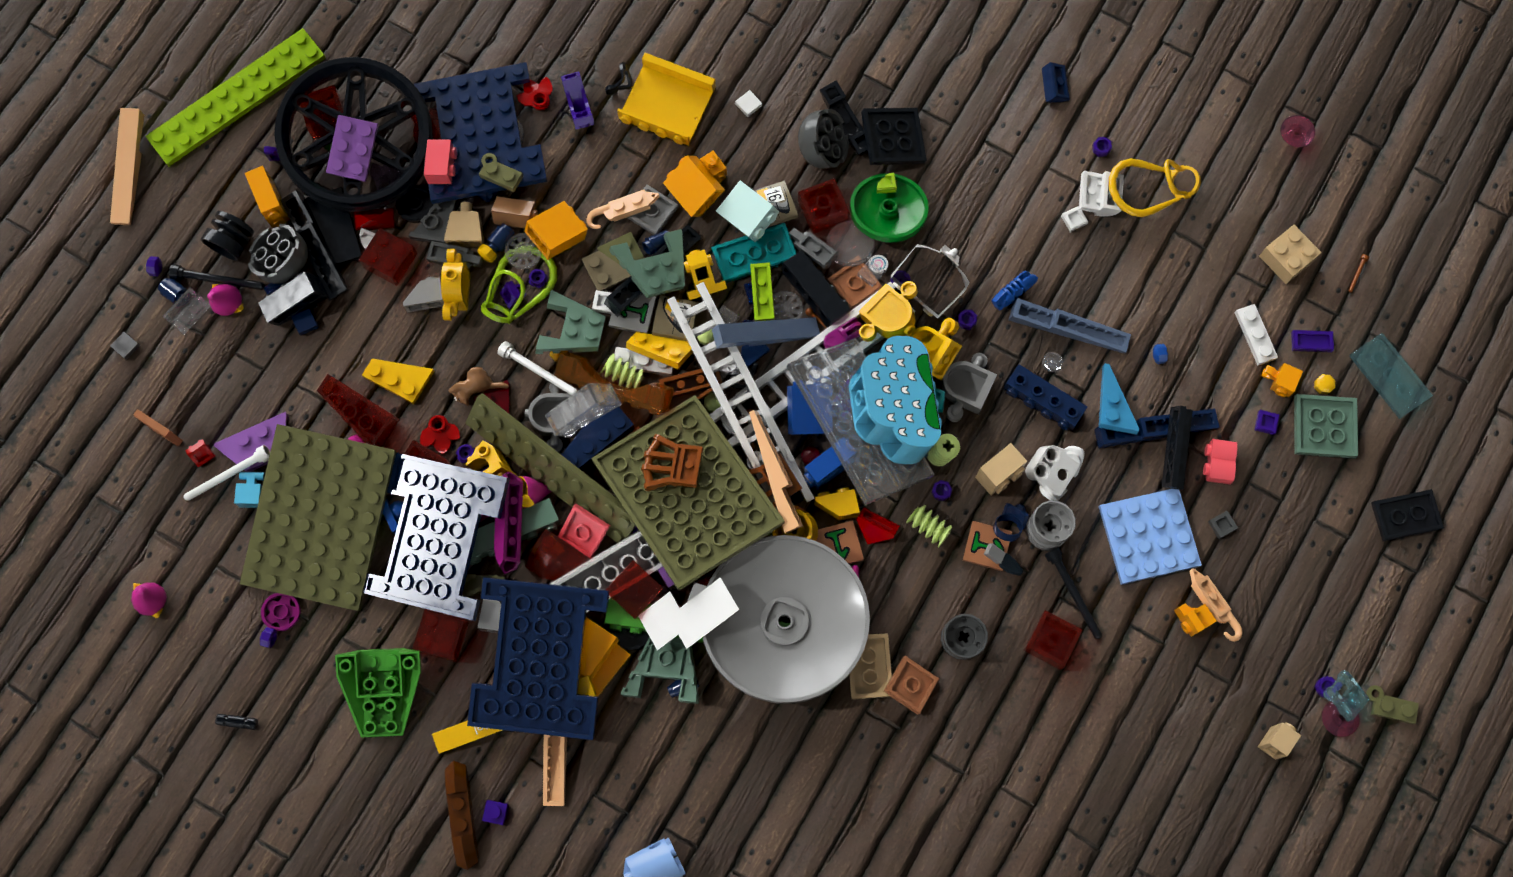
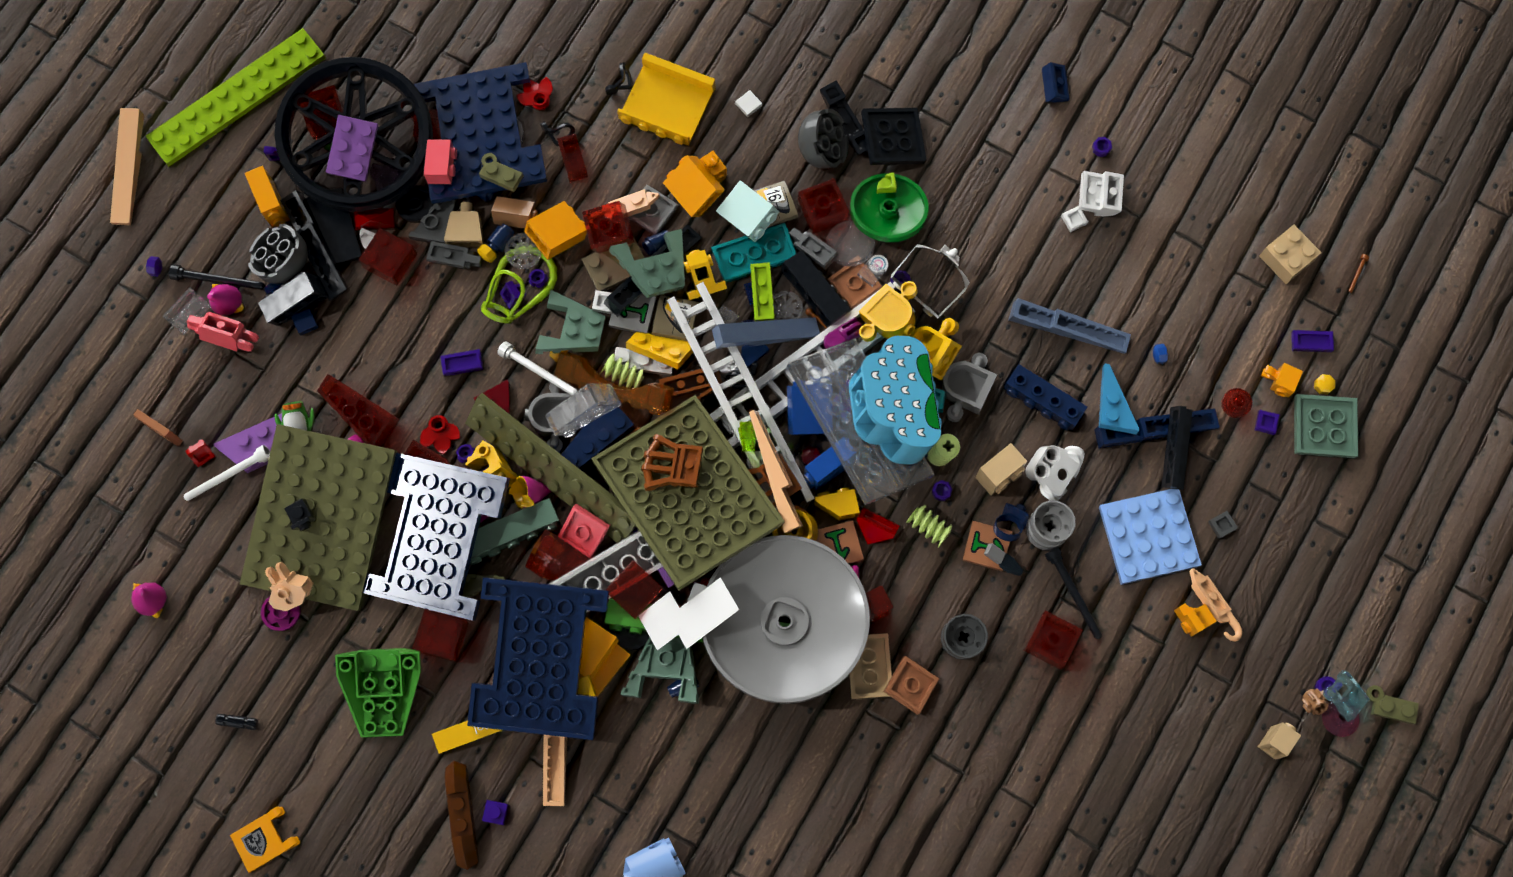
(125, 345): flat silver tile -> none
(171, 289): dark blue brick -> none
(222, 331): none -> coral hinge
(228, 234): black wheel -> none
(248, 494): medium azure brick -> none
(260, 841): none -> light orange flag
(268, 637): dark purple tile -> none
(287, 587): none -> light nougat hinge
(295, 416): none -> animal
(300, 515): none -> black bracket
(392, 513): blue tile -> none
(398, 378): yellow wing -> none
(425, 295): light grey slope -> none
(454, 285): yellow piece -> none
(461, 362): none -> dark purple tile
(476, 382): medium nougat animal -> none
(490, 616): light grey slope -> none
(508, 528): magenta brick -> none
(547, 130): none -> black piece
(572, 157): none -> clear red panel
(577, 100): dark purple arch -> none
(608, 226): none -> clear red brick
(706, 337): yellowish green tile -> none
(711, 403): yellowish green tile -> none
(747, 436): none -> clear neon green cone
(879, 604): none -> clear red panel
(967, 319): dark purple tile -> none
(1014, 290): blue hinge -> none
(1052, 362): clear tile -> none
(1170, 176): yellow animal -> none
(1221, 461): coral brick -> none
(1236, 402): none -> clear red plate
(1256, 334): white plate -> none
(1302, 126): clear pink piece -> none
(1315, 701): none -> medium nougat gear
(1390, 375): clear light blue tile -> none
(1407, 515): black tile -> none

